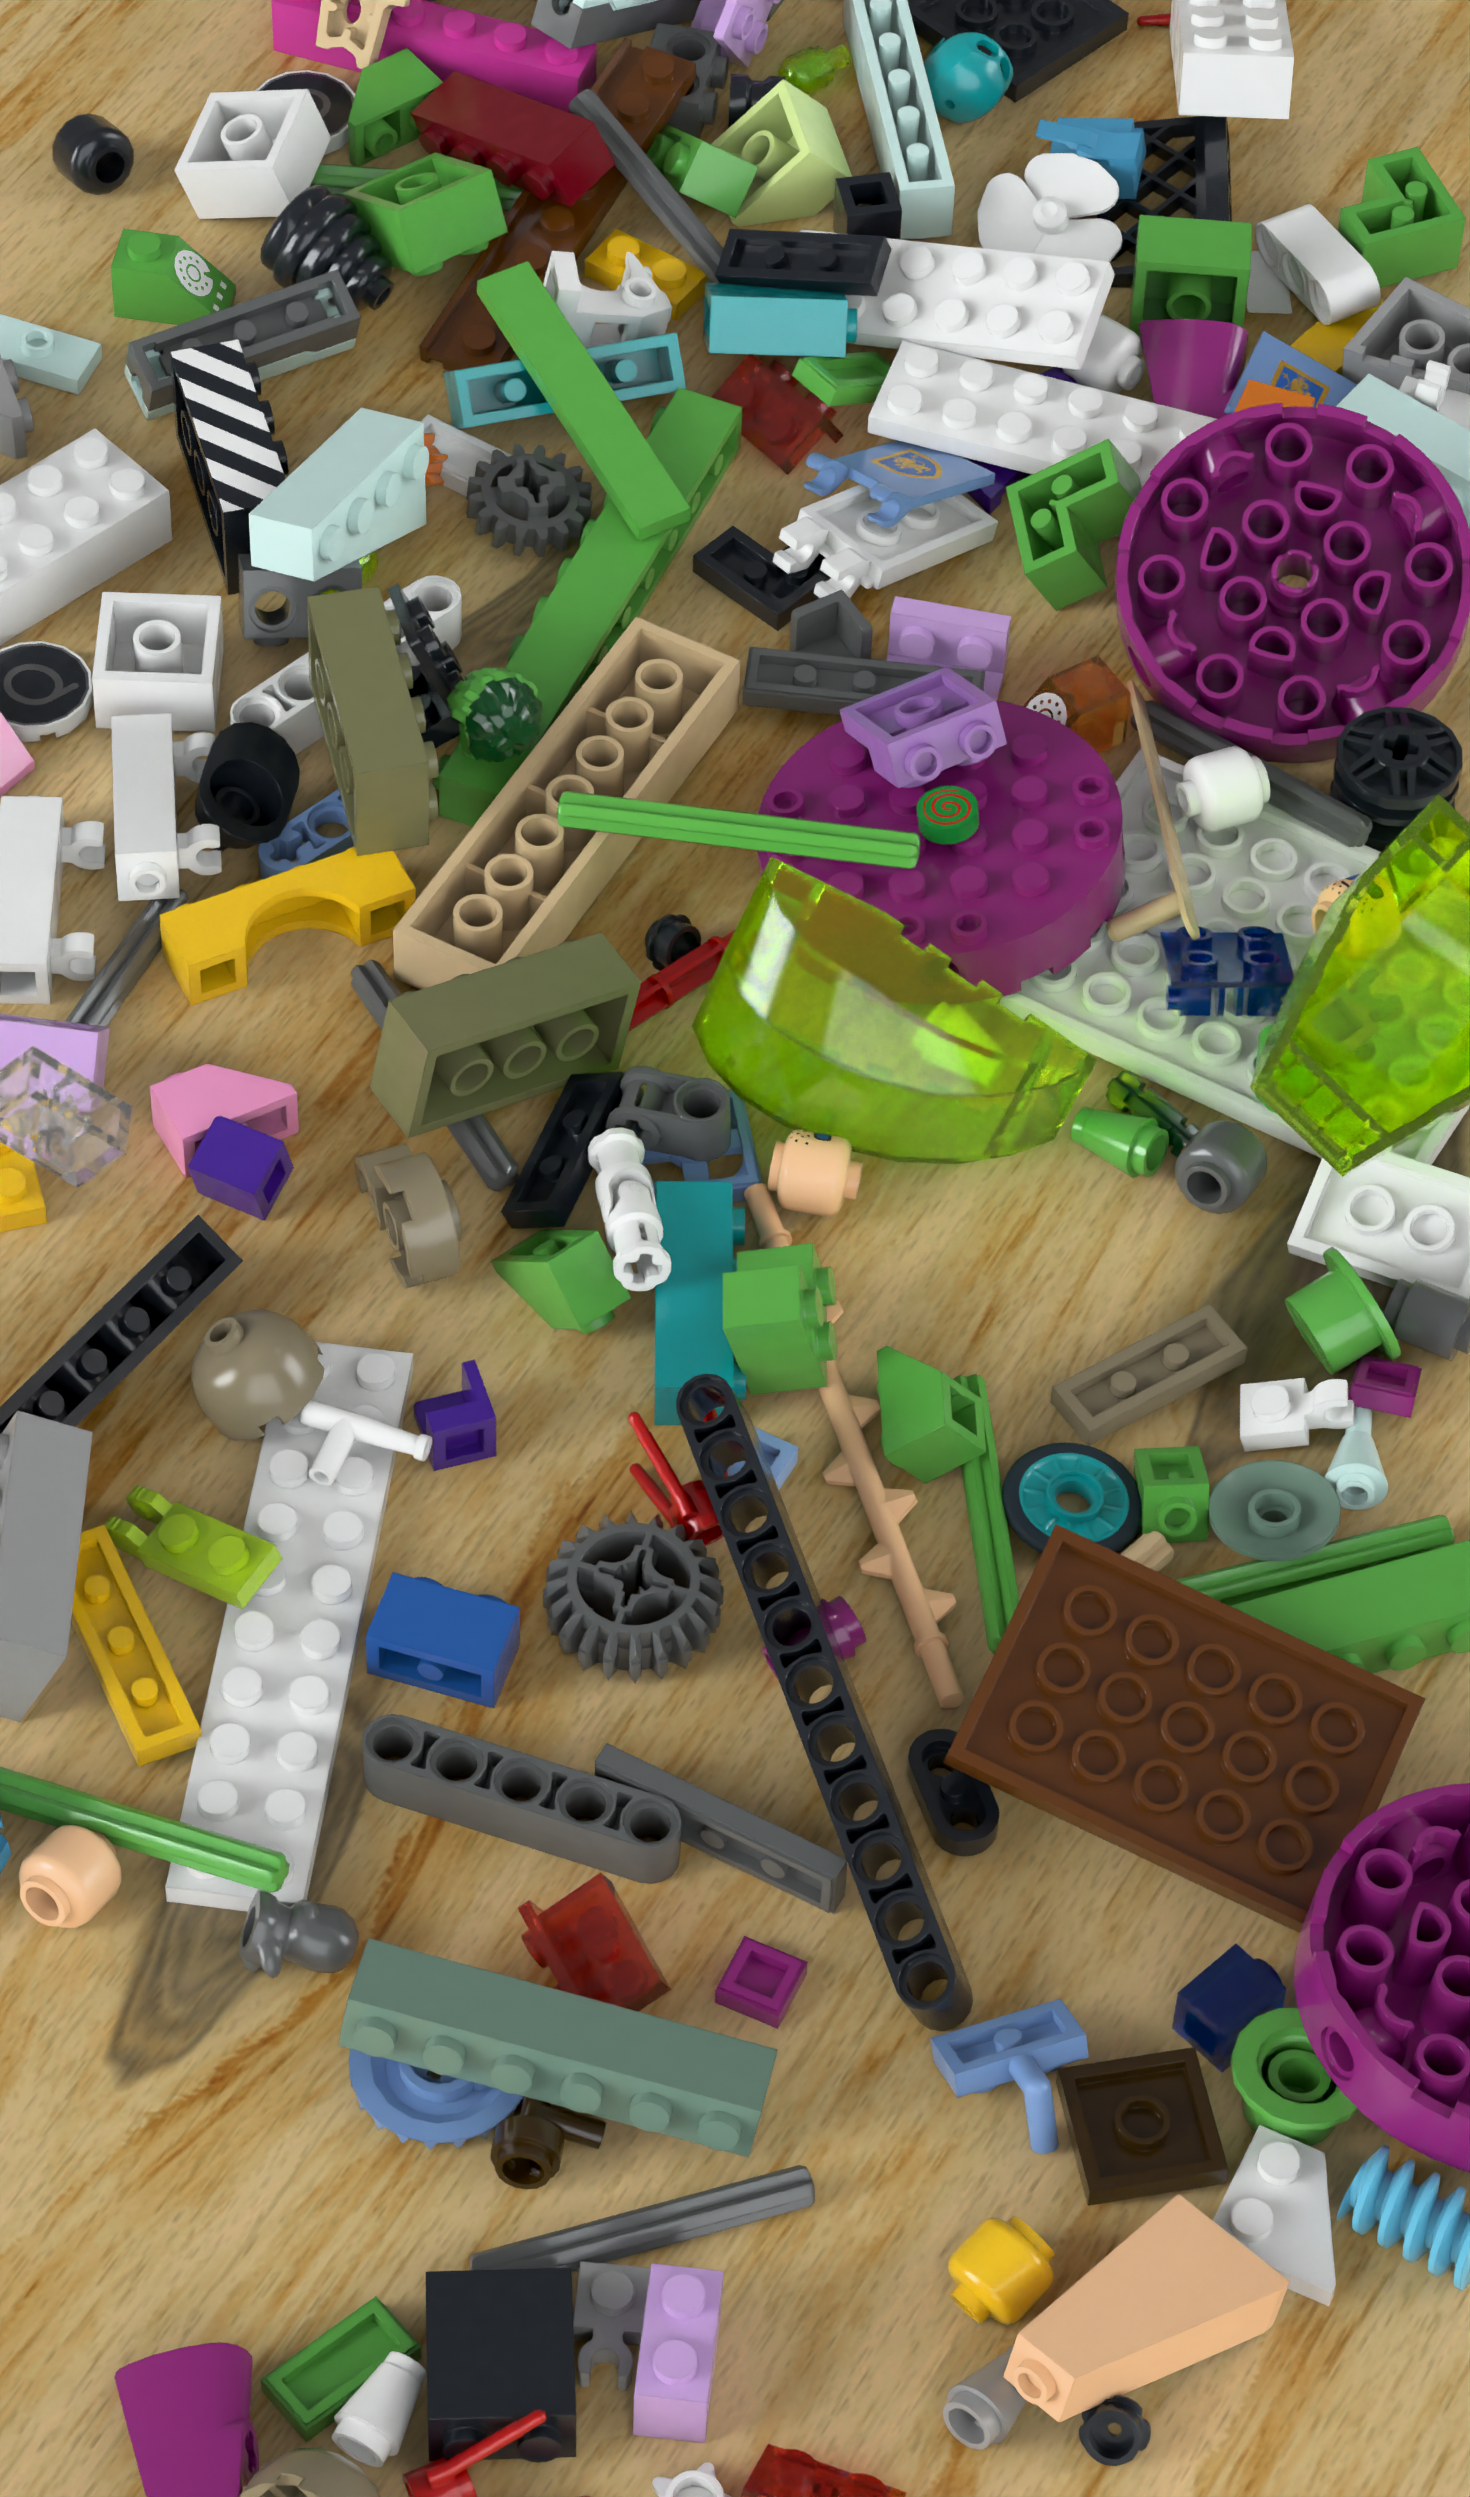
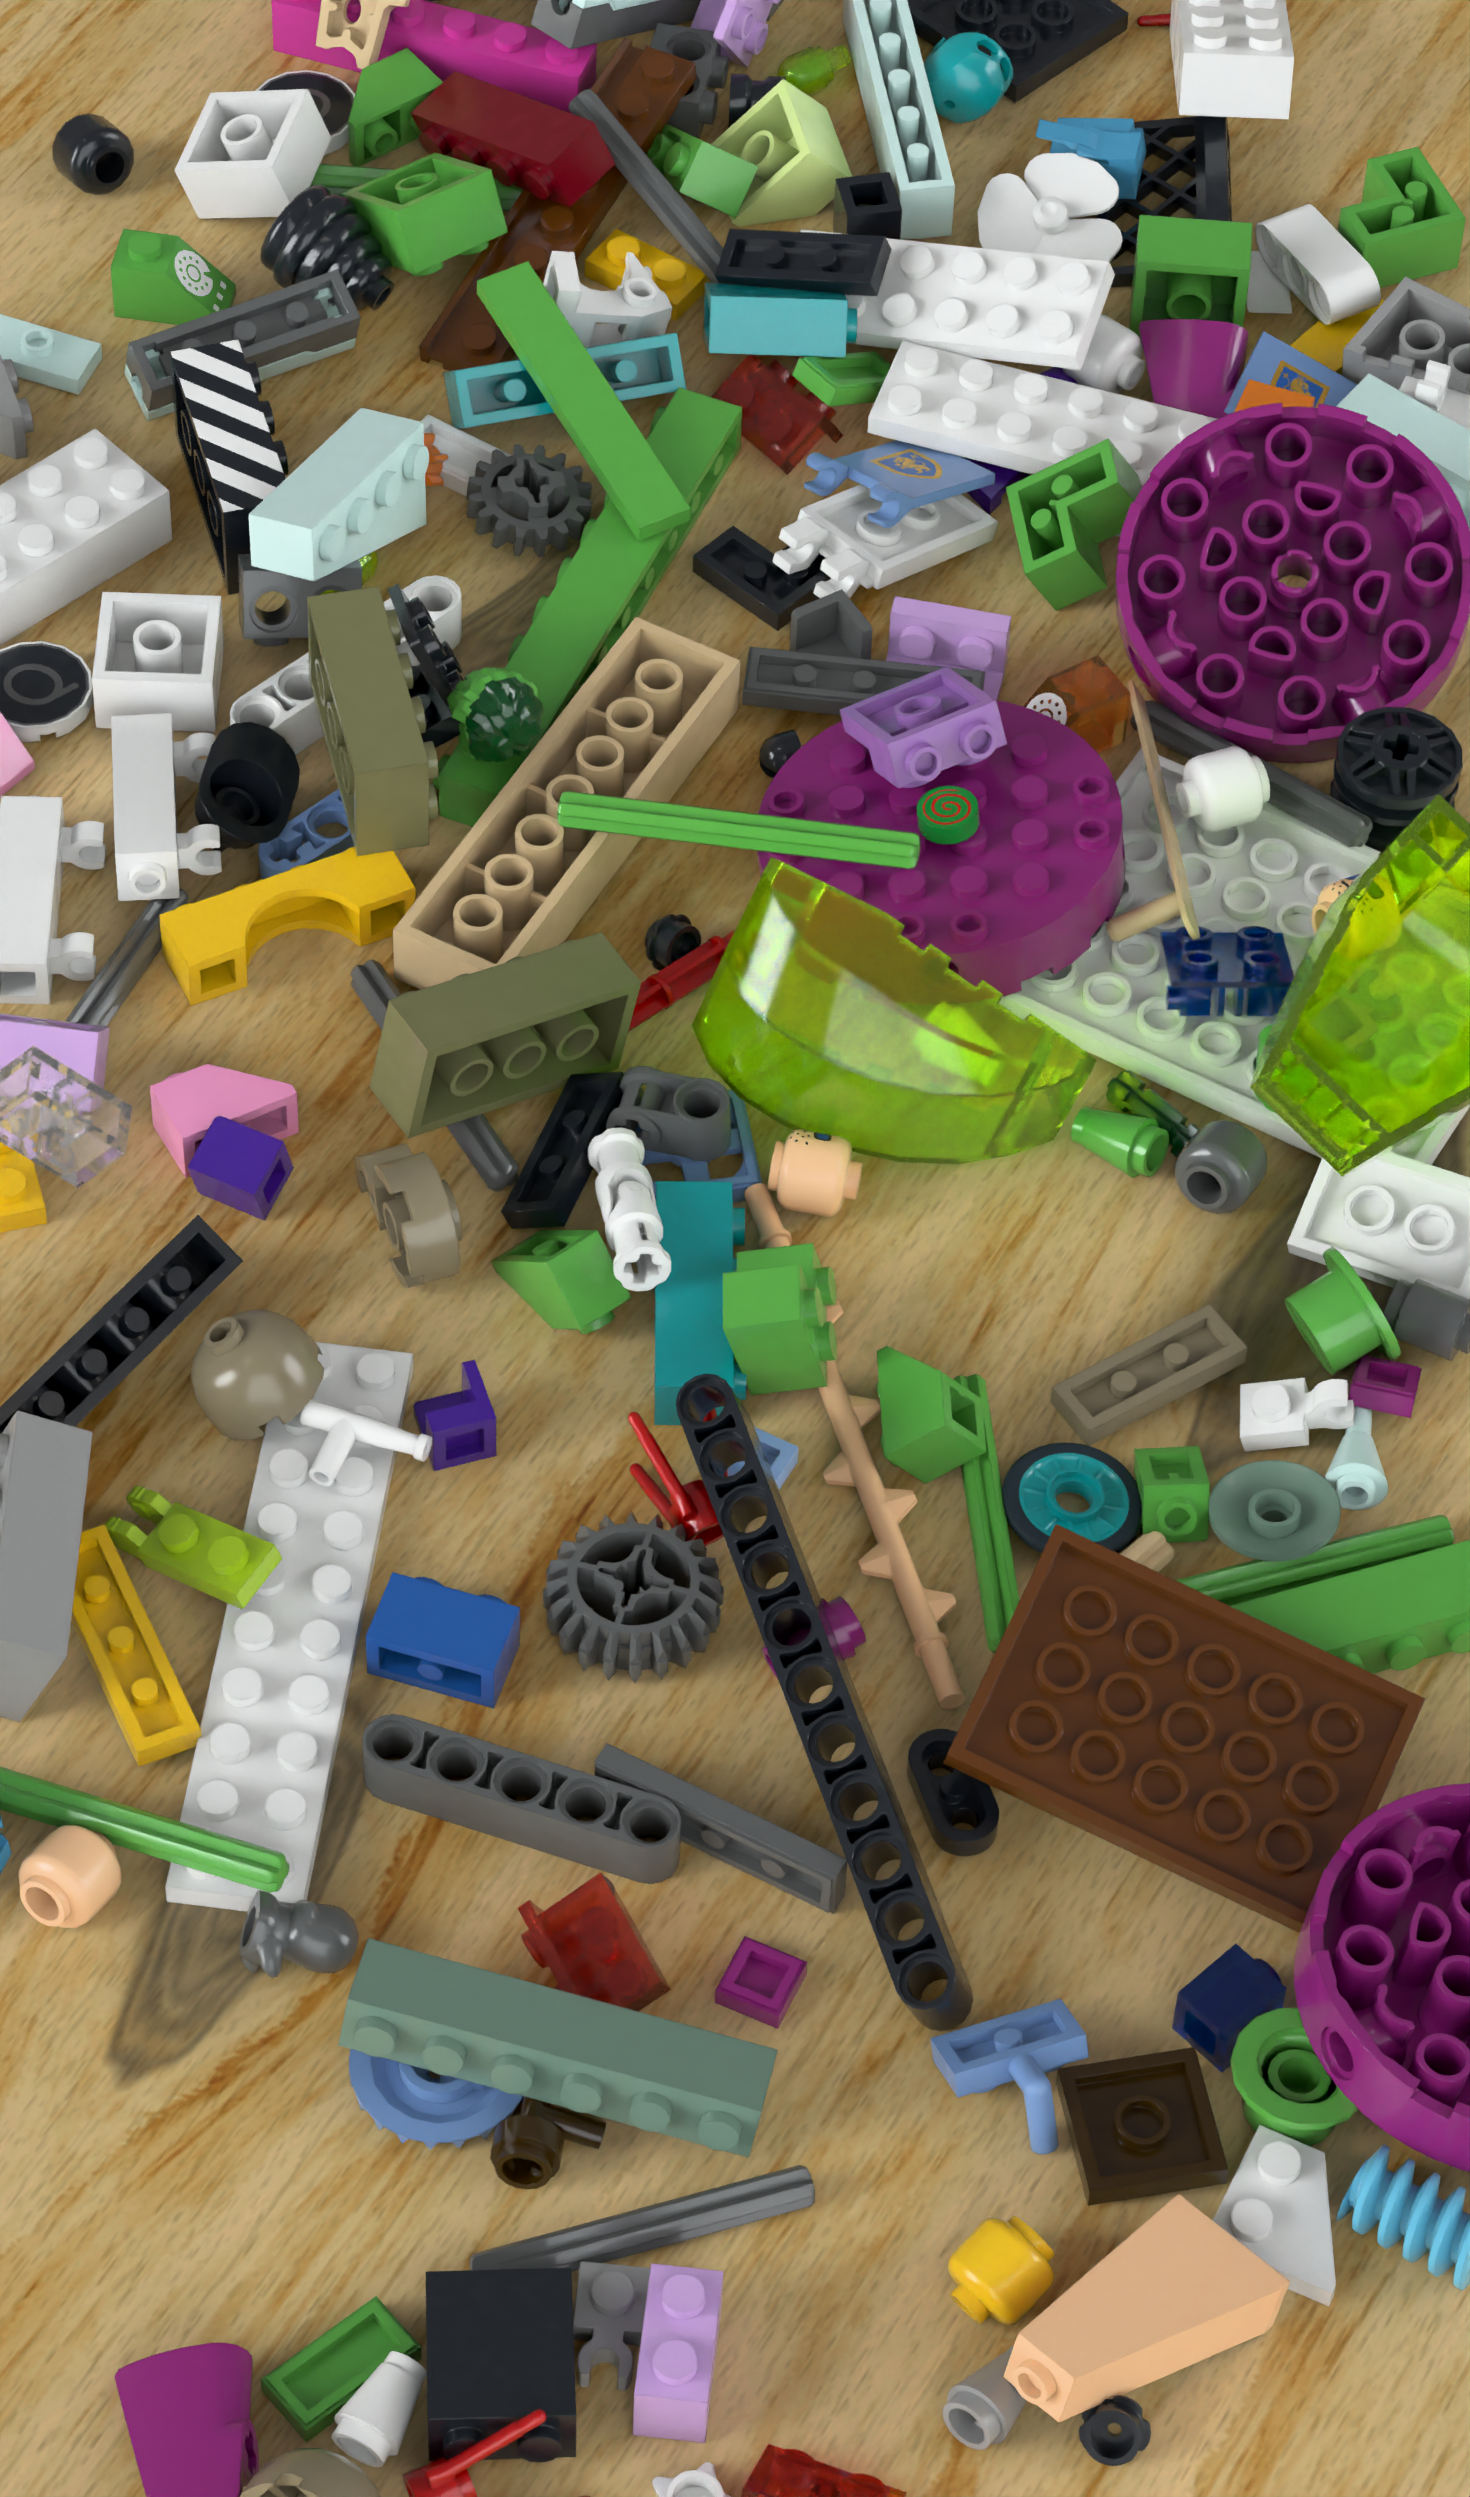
(777, 751): none -> black hinge

